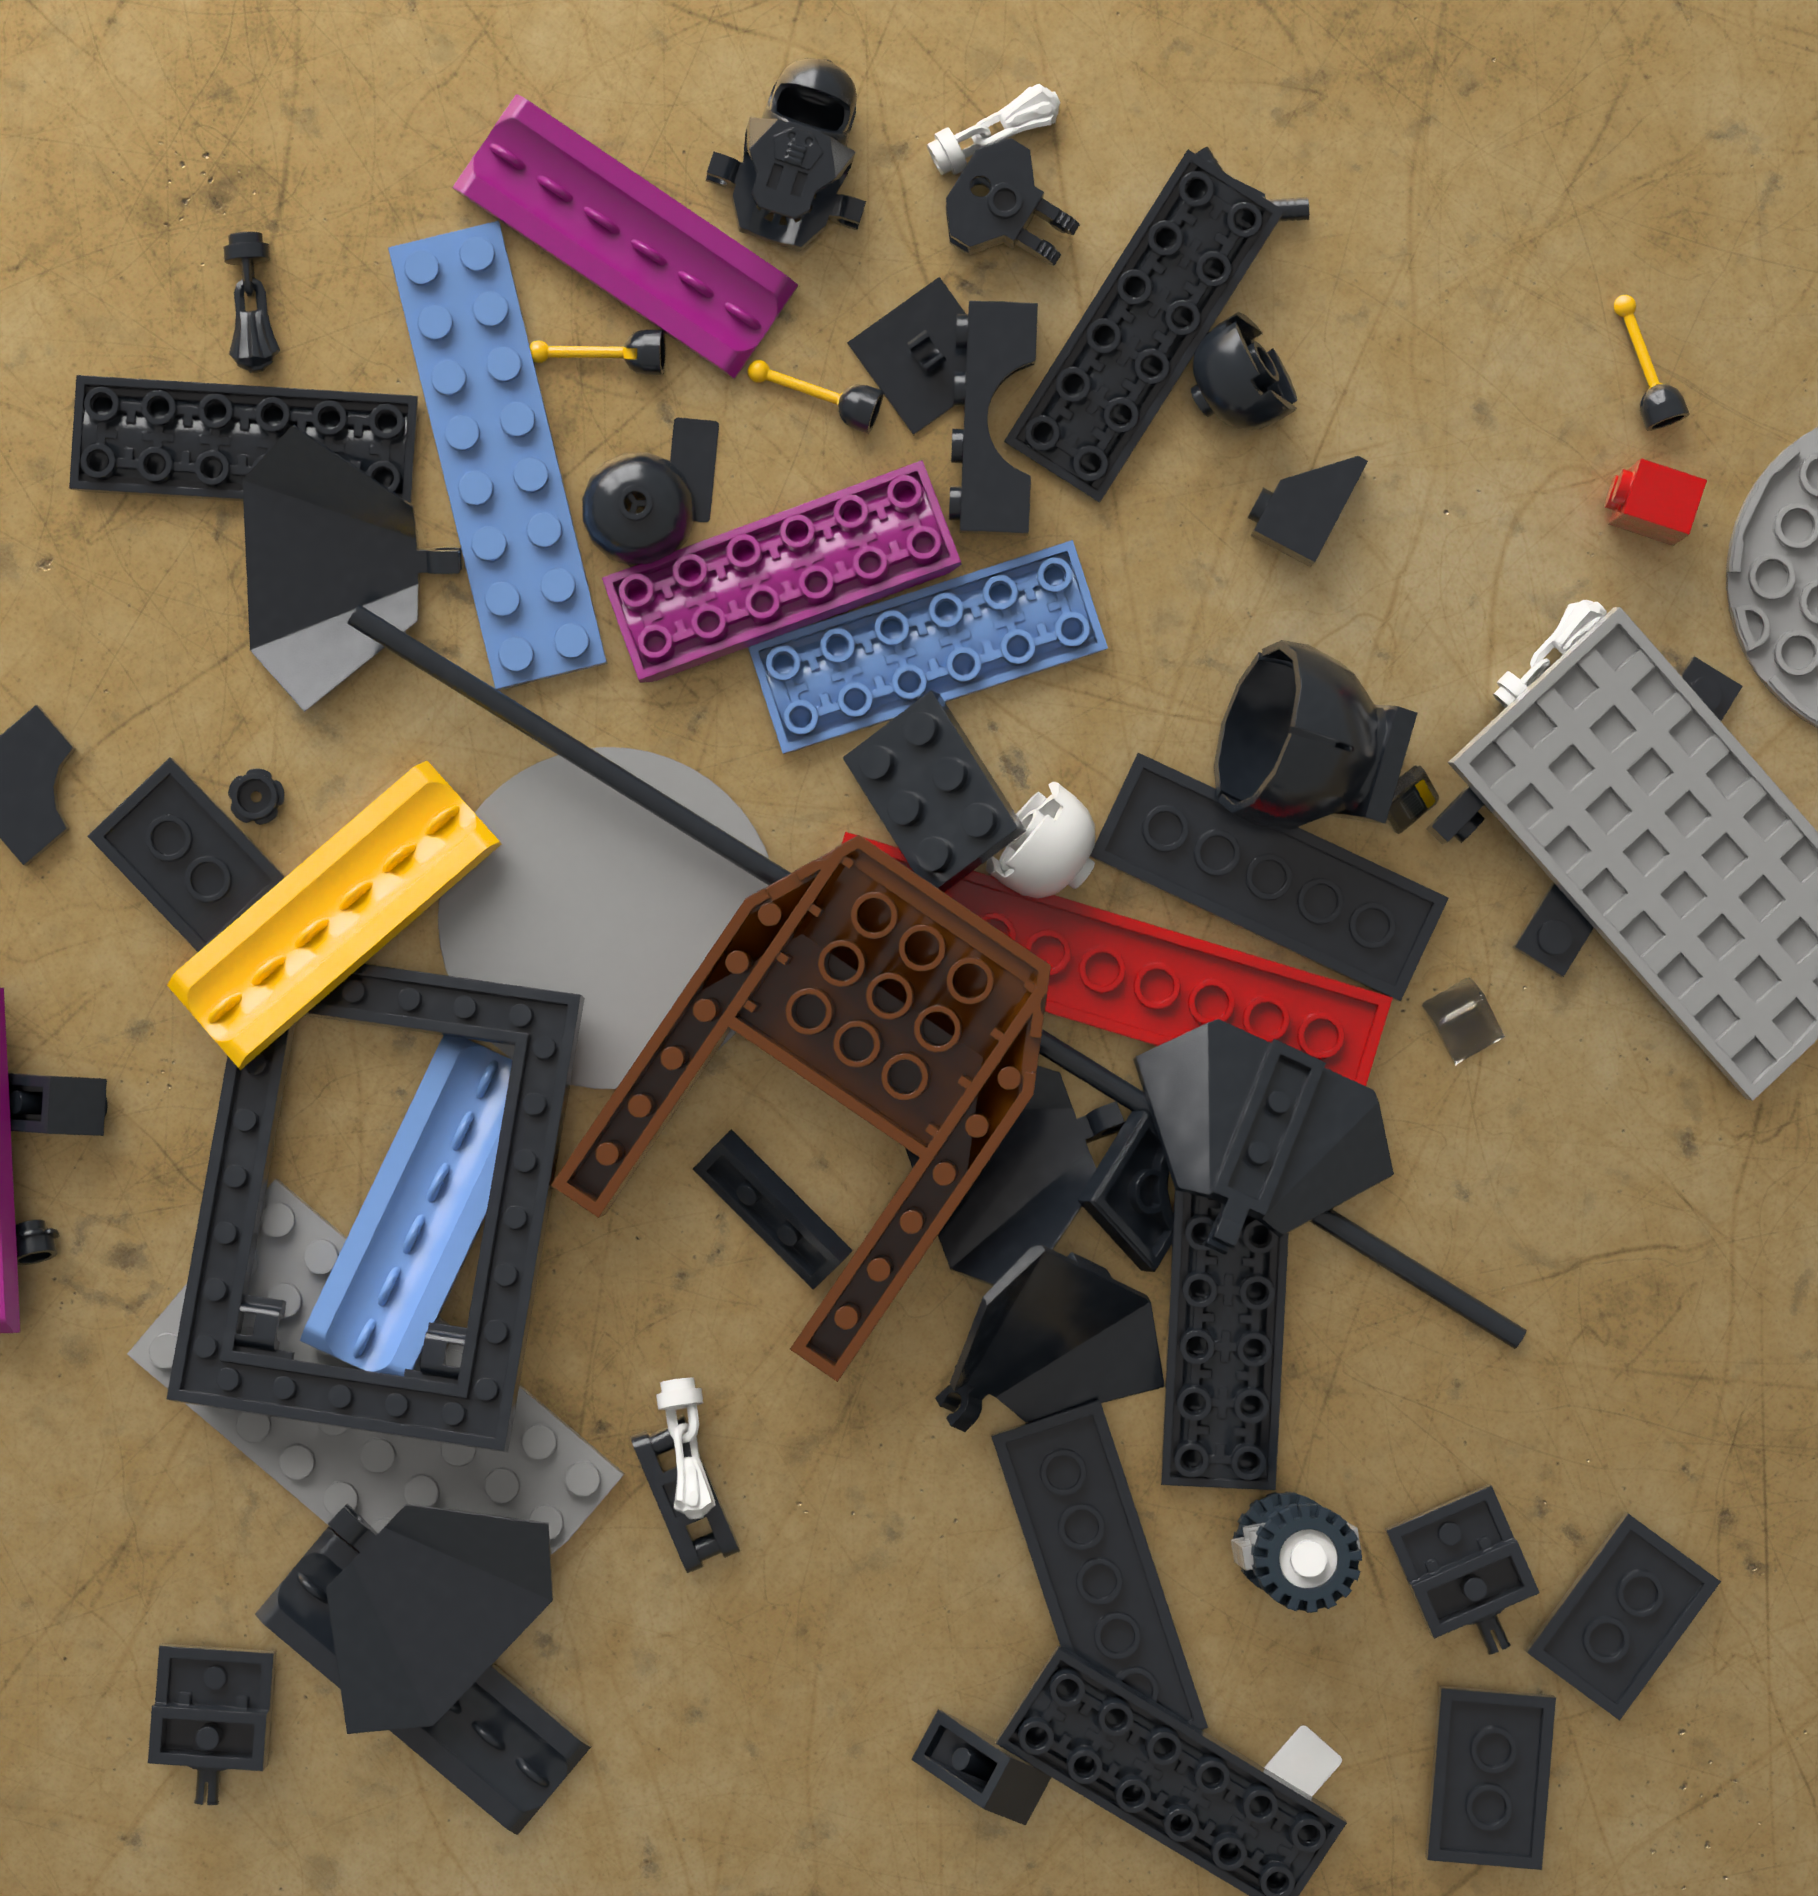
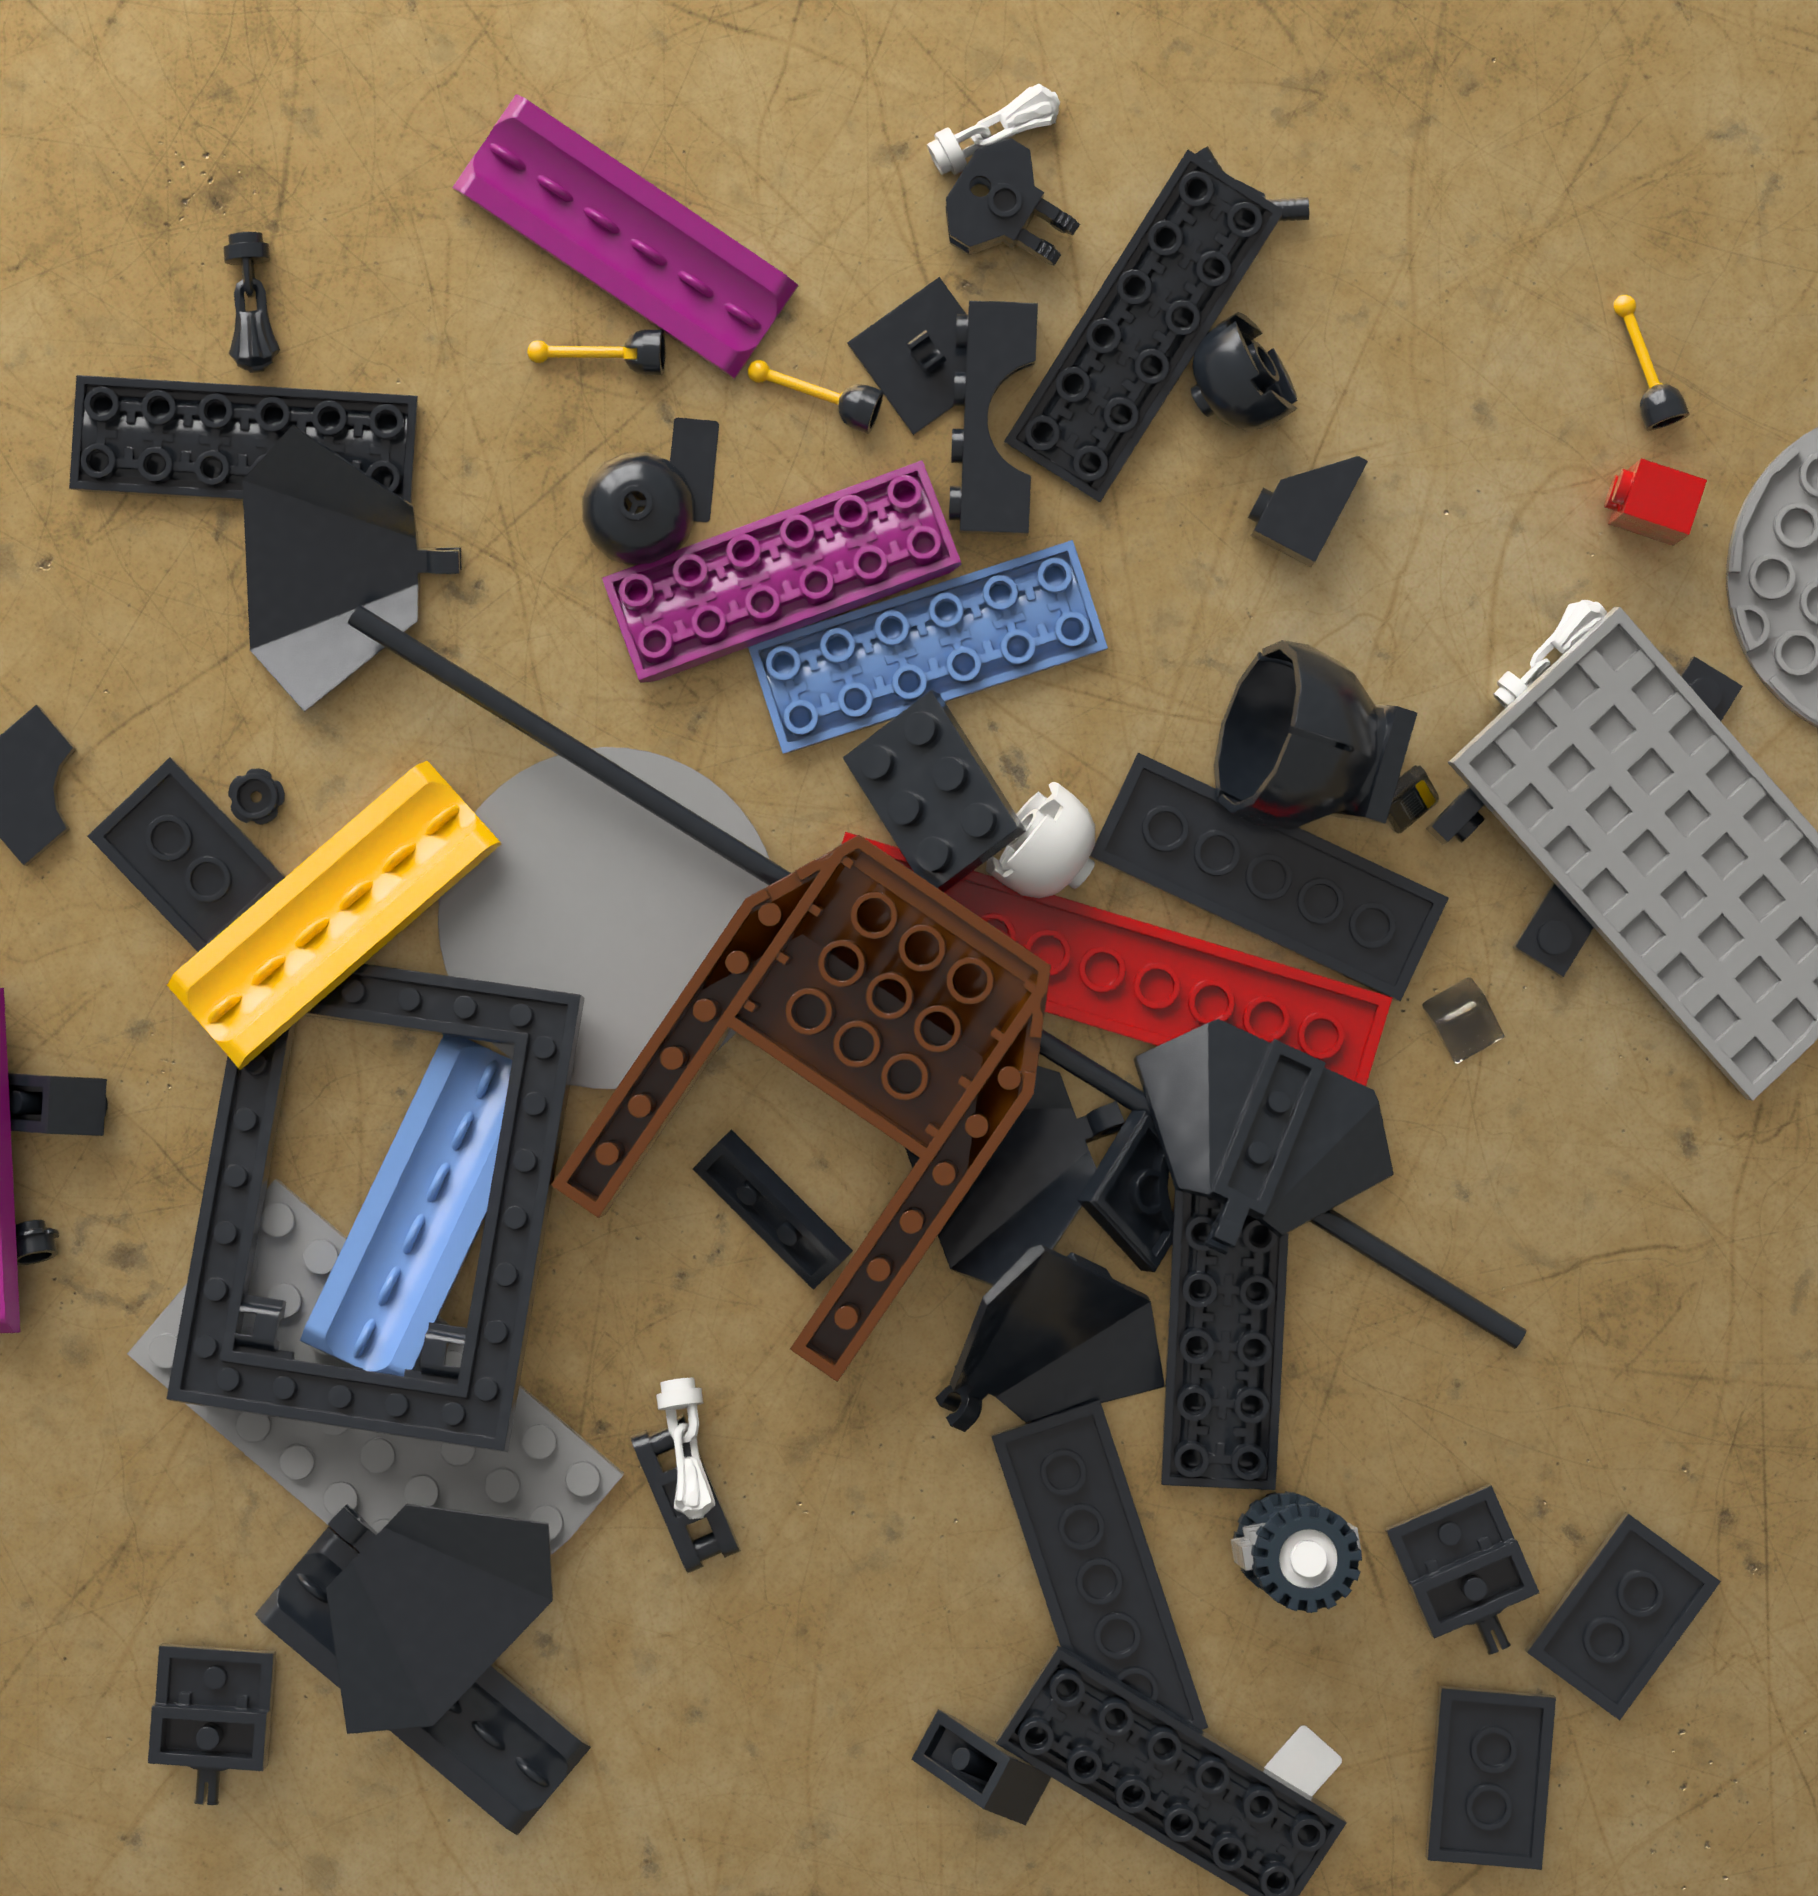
(497, 455): medium blue plate -> none
(794, 155): black helmet -> none

